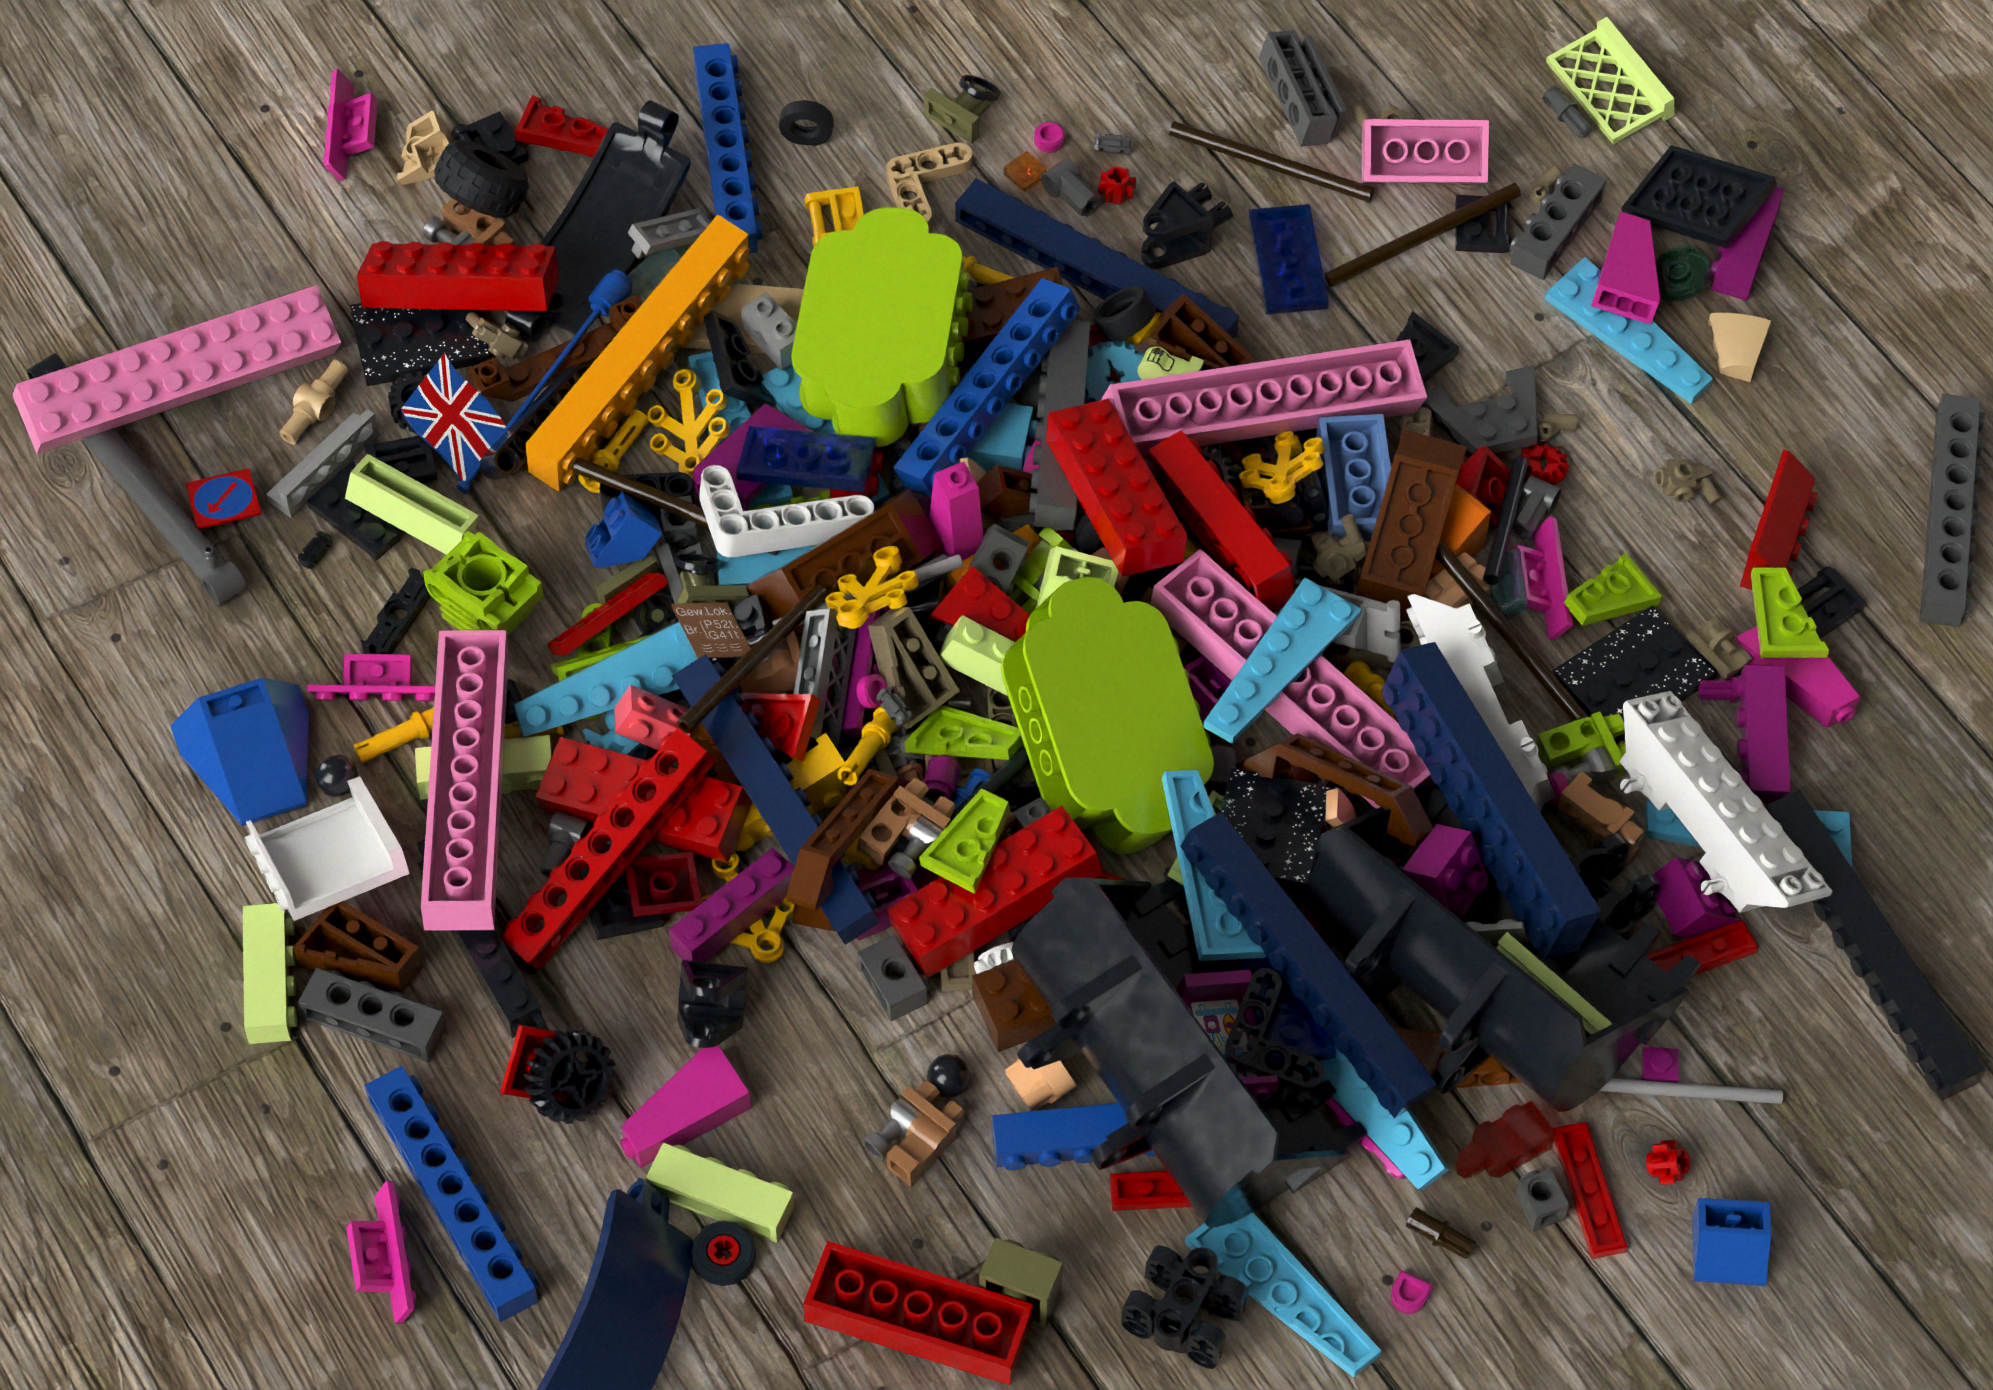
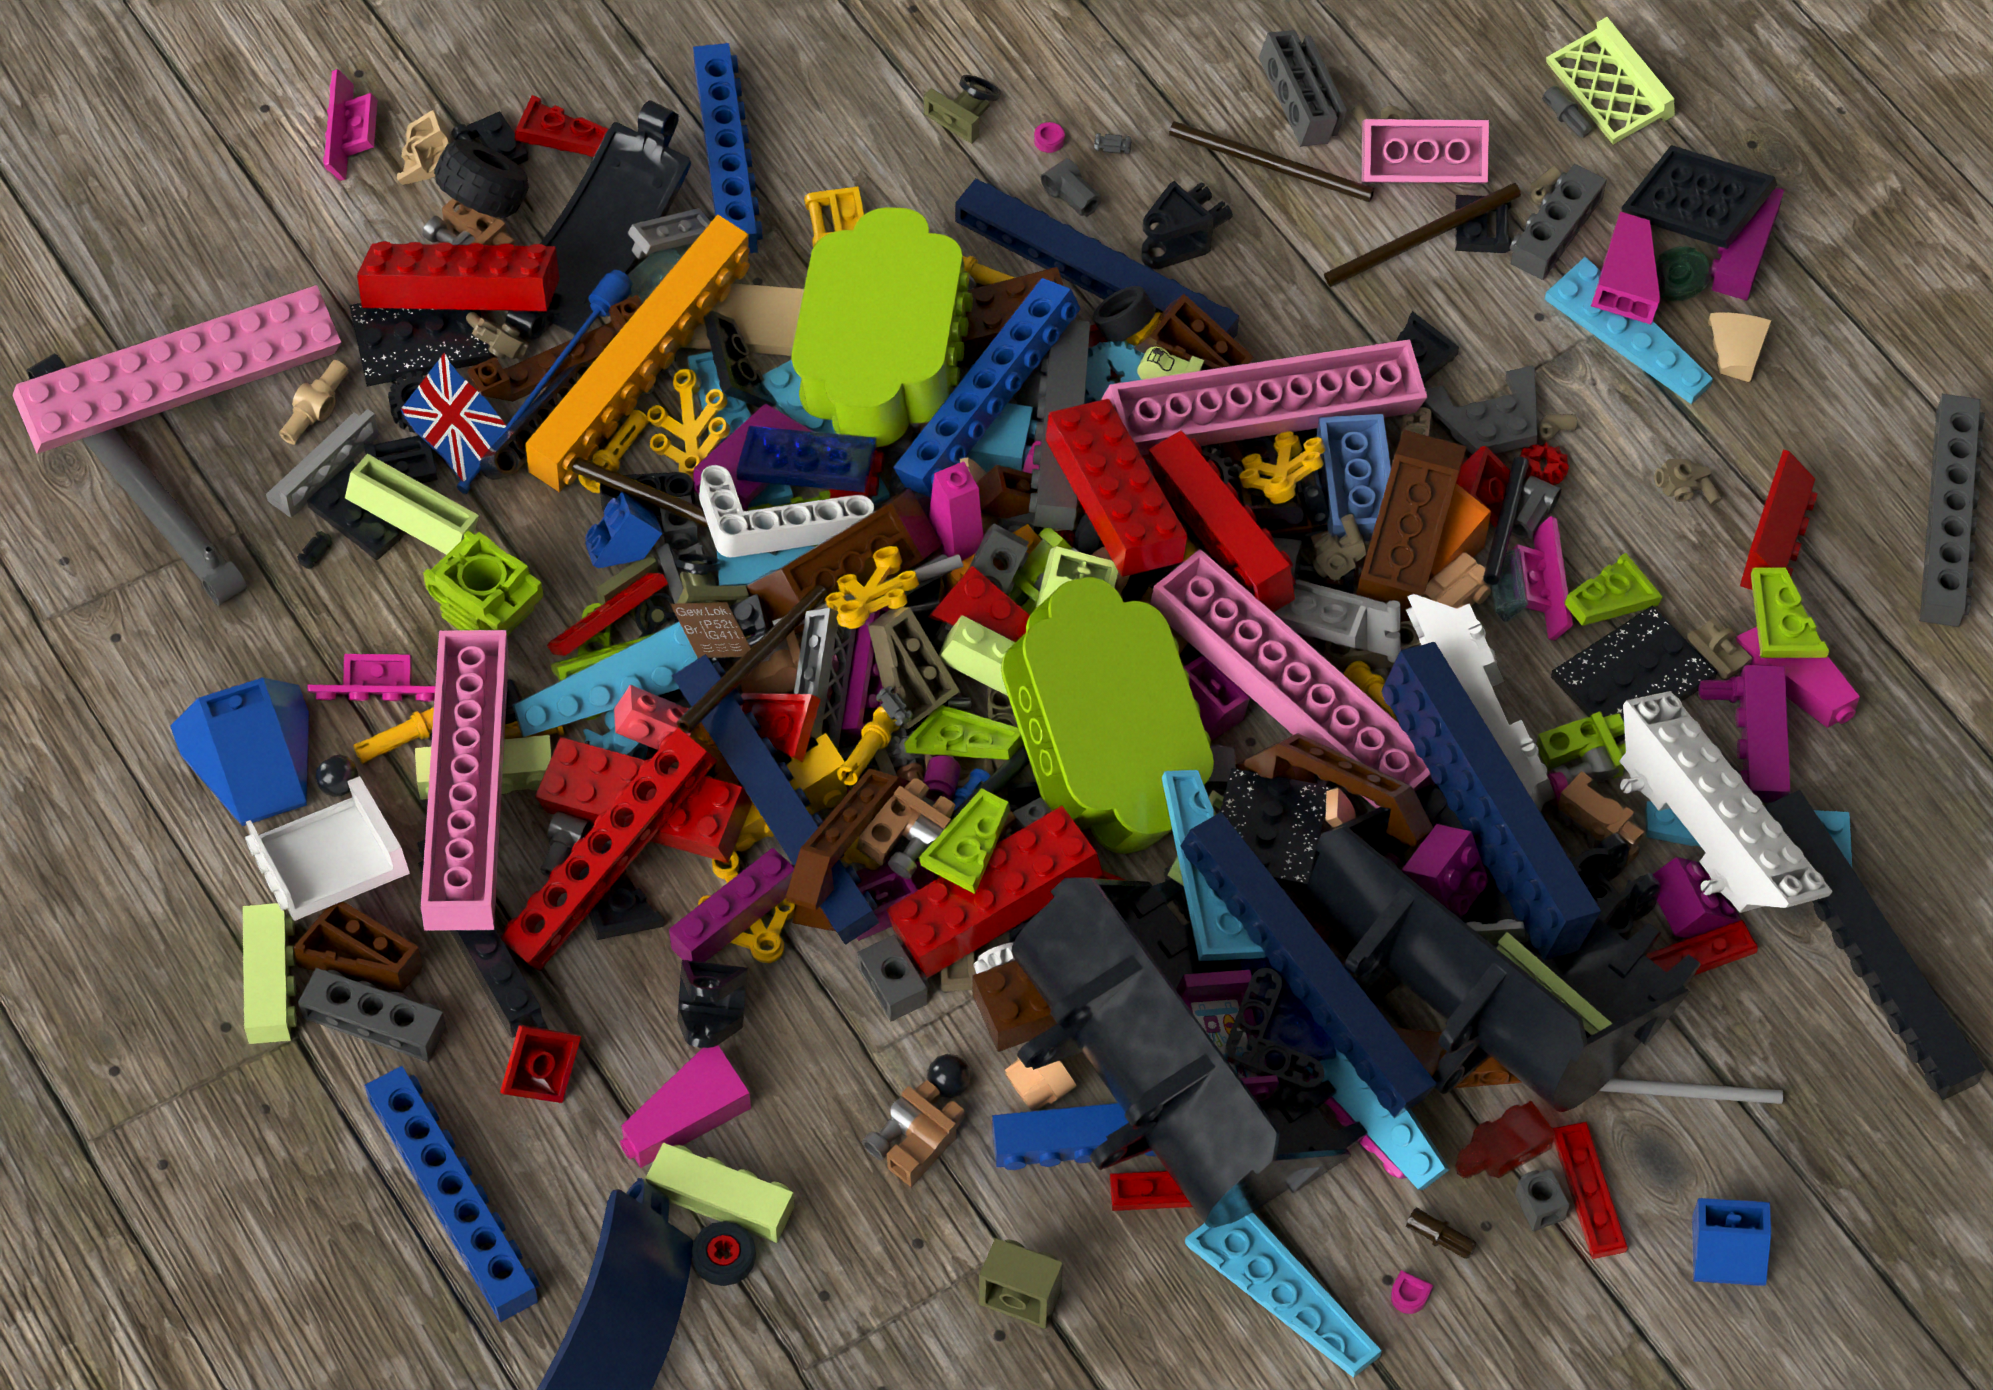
(223, 498): piece -> none
(380, 1254): dark pink bracket -> none
(390, 632): black piece -> none
(559, 1070): black gear -> none
(663, 884): dark red slope -> none
(770, 329): light grey brick -> none
(809, 111): black tyre -> none
(868, 688): dark pink tile -> none
(912, 180): tan beam -> none
(918, 1312): red brick -> none
(1024, 171): clear orange plate -> none
(1117, 185): red gear -> none
(1198, 1338): black piece -> none
(1288, 259): clear blue piece -> none
(1293, 641): medium azure wing -> none
(1509, 633): dark brown piece -> none
(1660, 1064): magenta plate -> none
(1668, 1162): red gear -> none
(1833, 606): black plate -> none

